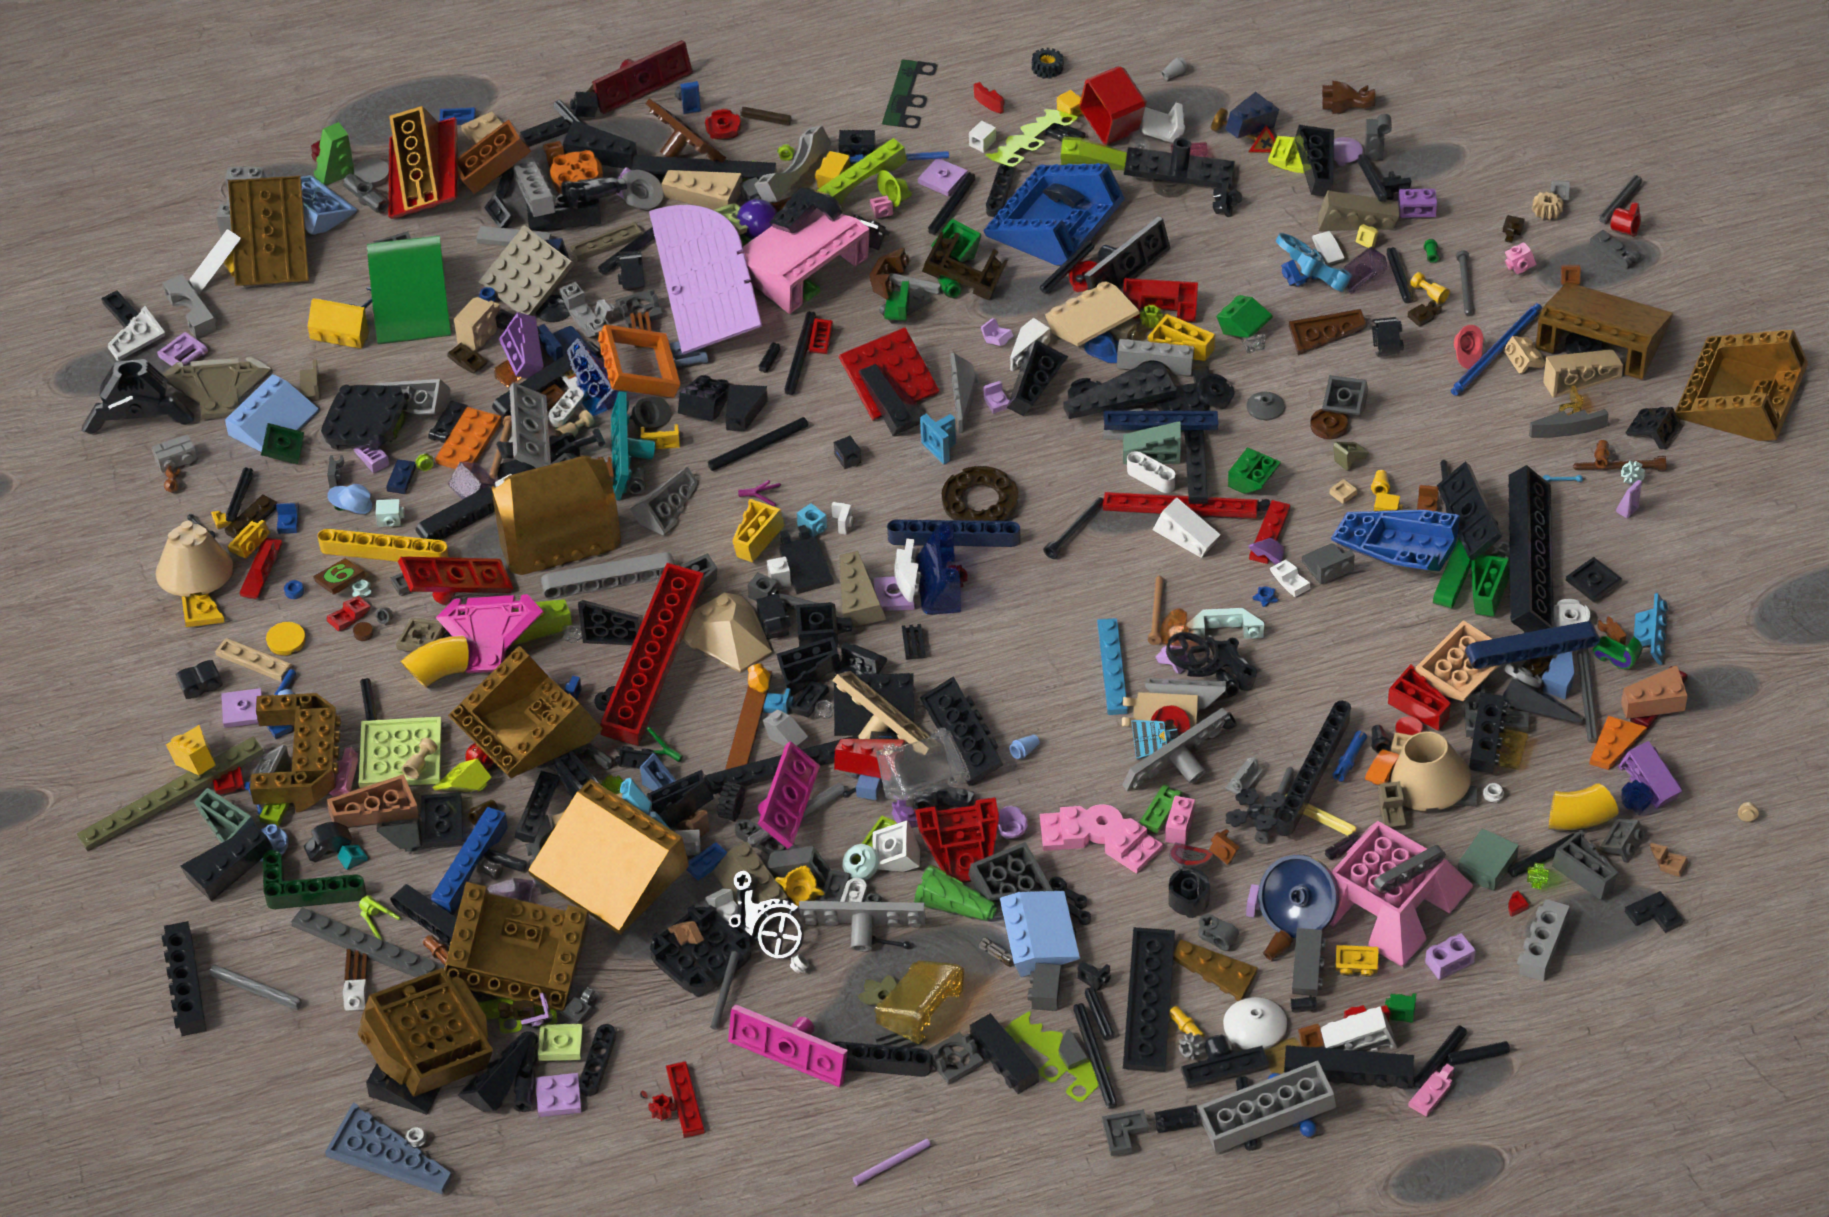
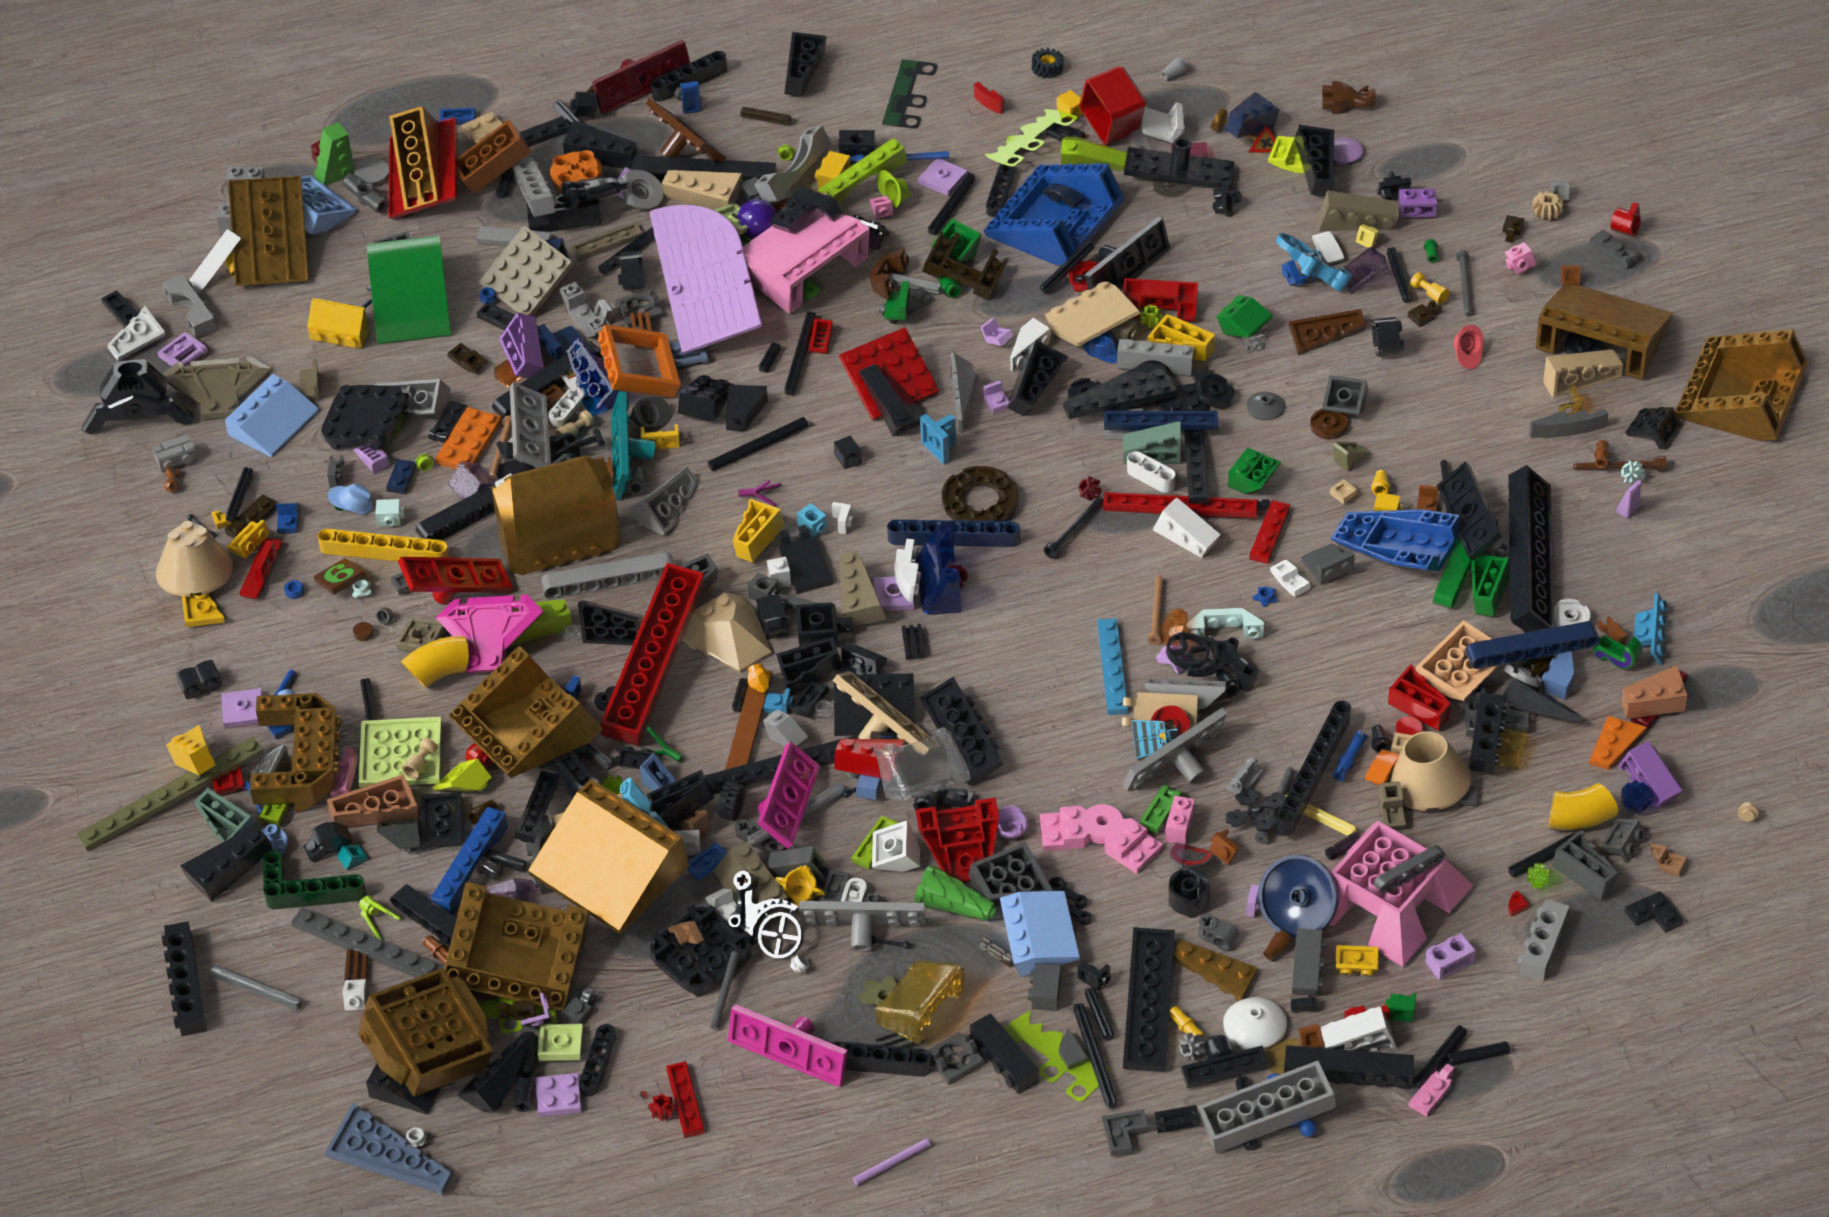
(253, 659): tan tile -> none
(282, 443): dark green plate -> none
(285, 638): yellow tile -> none
(349, 614): red slope -> none
(476, 323): tan hinge -> none
(499, 212): black plate -> none
(552, 150): dark orange bracket -> none
(553, 309): black dish -> none
(698, 70): none -> black beam
(718, 131): red plate -> none
(740, 695): none -> black axle
(804, 57): none -> black wedge
(866, 867): light aqua piece -> none
(902, 813): medium lavender plate -> none
(982, 136): white brick -> none
(1022, 747): light blue cone -> none
(1090, 488): none -> dark red gear
(1230, 721): black hinge -> none
(1269, 548): medium lavender slope -> none
(1372, 178): black axle -> none
(1375, 136): dark grey hinge -> none
(1488, 859): sand green brick -> none
(1493, 792): white plate -> none
(1495, 350): blue piece -> none
(1523, 354): tan bracket -> none
(1579, 478): dark azure hinge -> none
(1588, 695): dark grey axle -> none
(1593, 579): black plate -> none
(1620, 199): dark grey axle -> none

